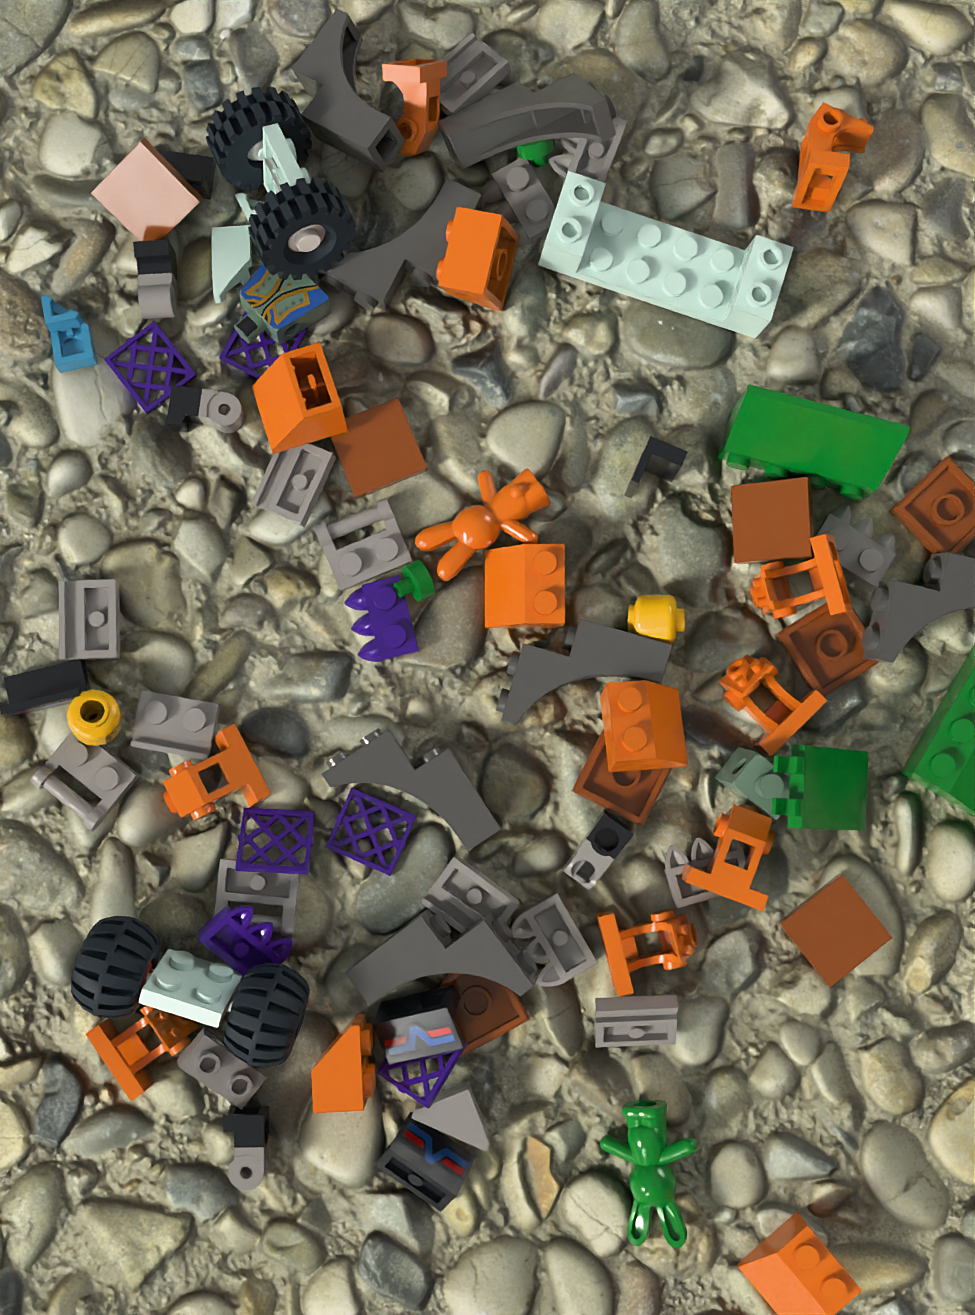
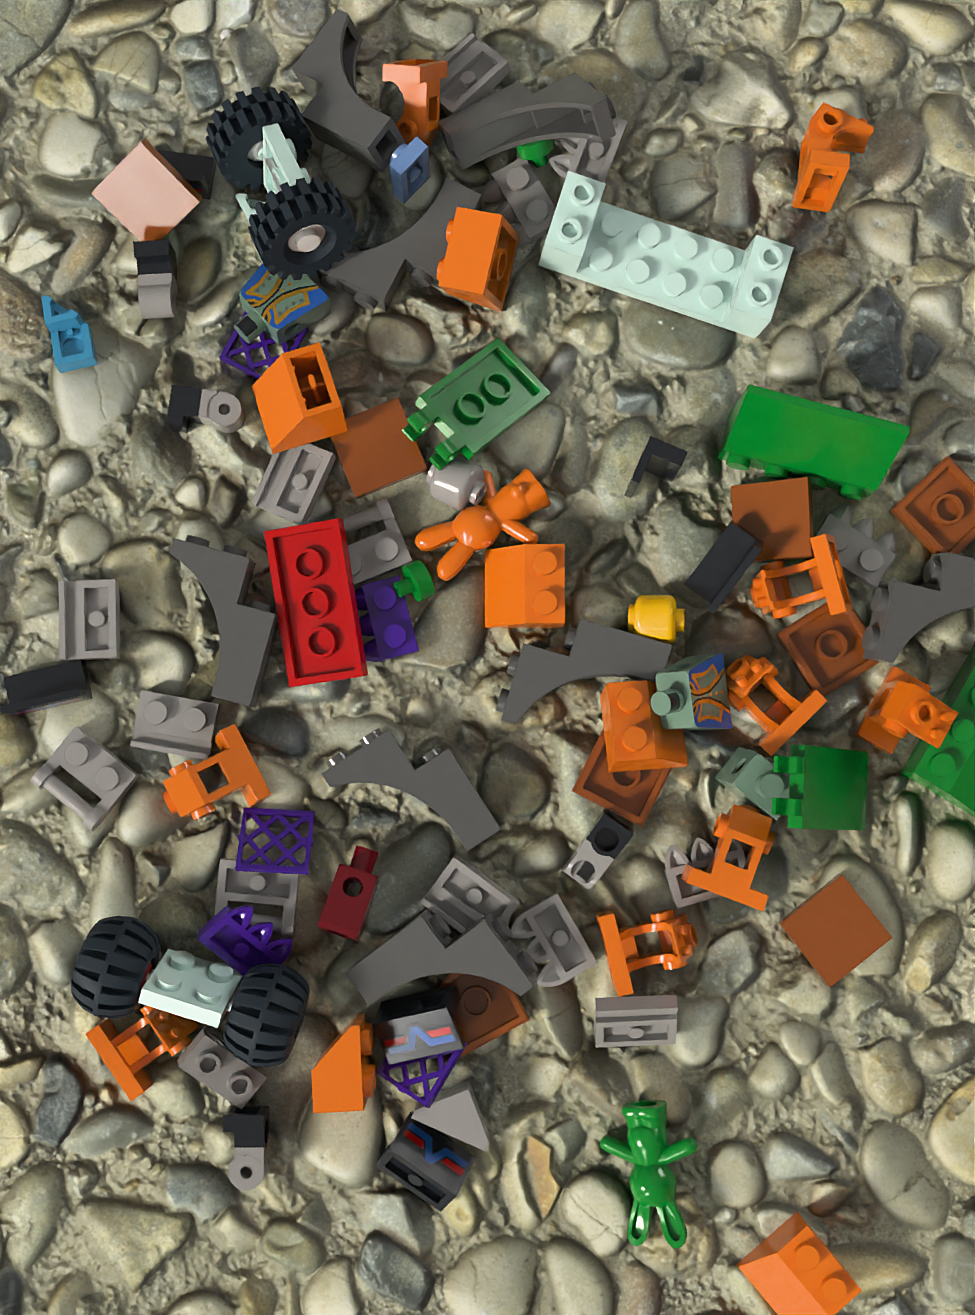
(95, 705): yellow head -> none
(132, 344): dark purple window -> none
(230, 259): light aqua slope -> none
(244, 631): none -> dark grey arch
(316, 602): none -> red plate
(346, 914): none -> dark red torso
(359, 857): dark purple window -> none
(409, 169): none -> medium blue plate
(457, 483): none -> light grey head
(476, 403): none -> green tile
(693, 694): none -> sand green torso
(724, 564): none -> black panel
(904, 707): none -> orange tile

